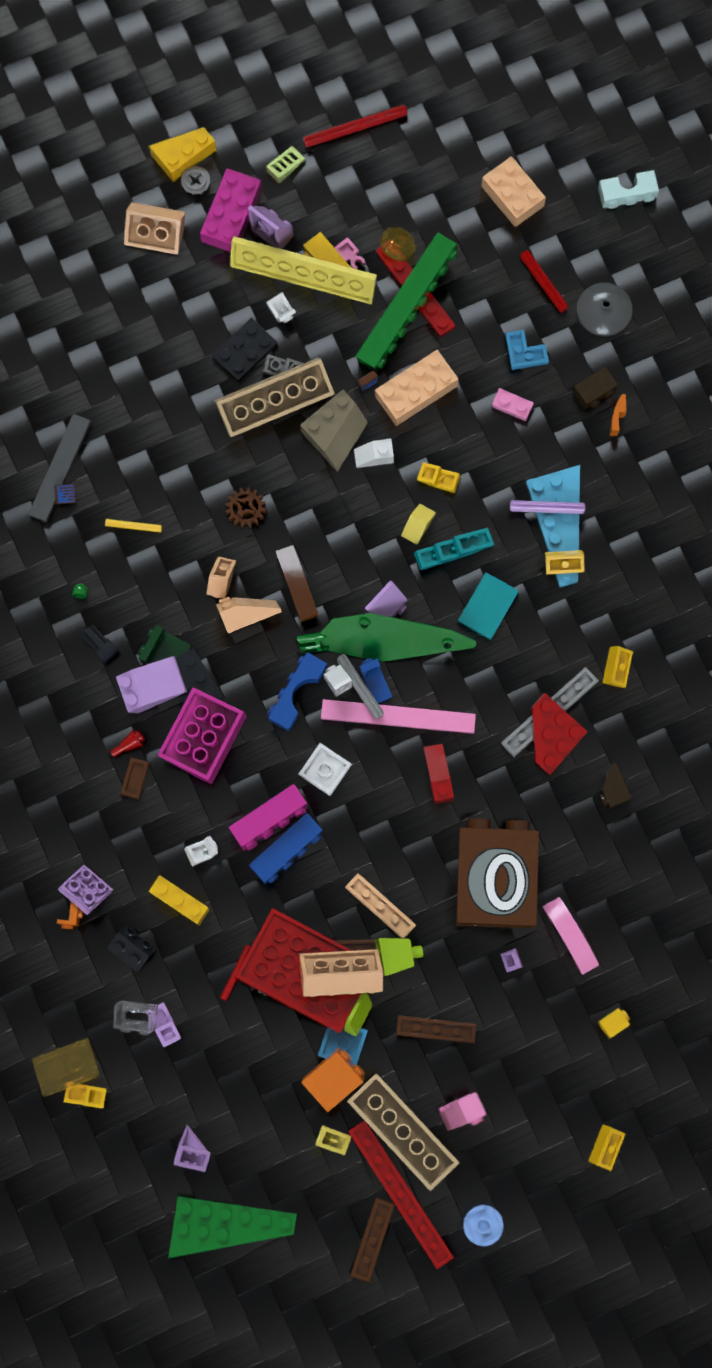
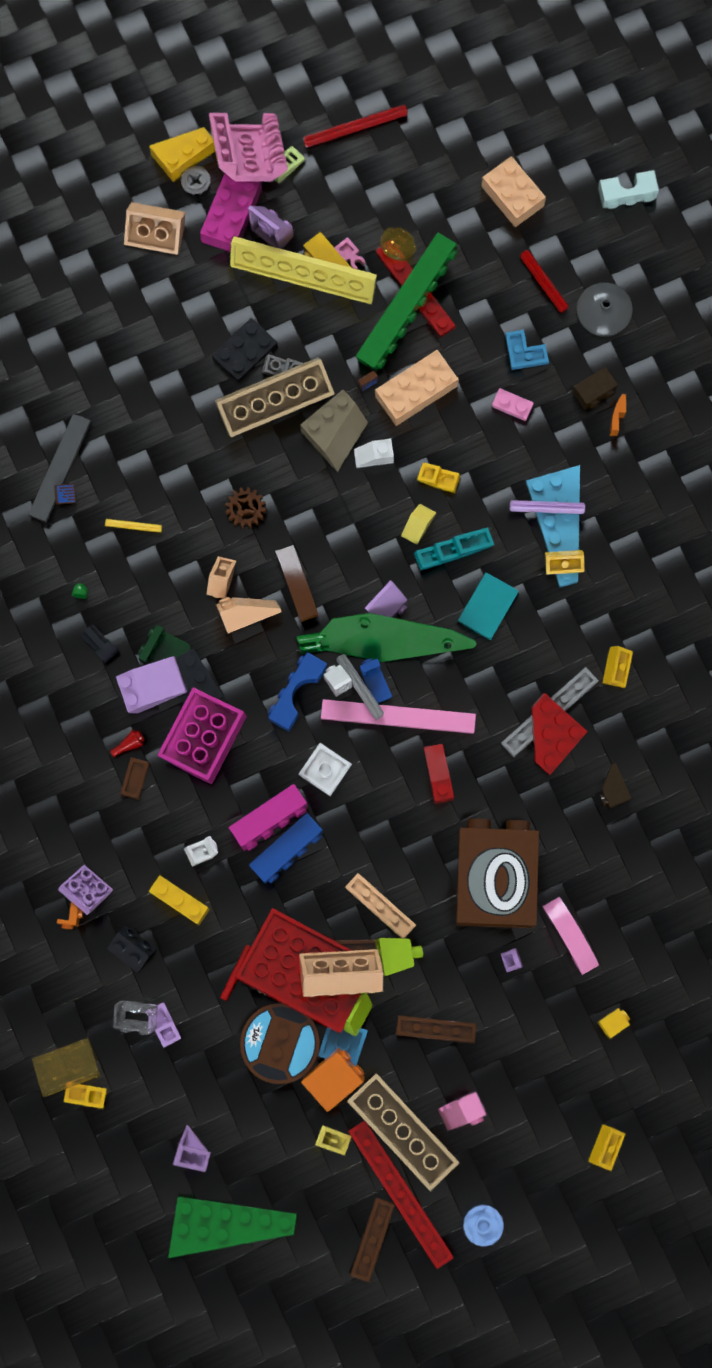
(249, 150): none -> bright pink slope
(279, 1044): none -> brick
(281, 308): white bracket -> none

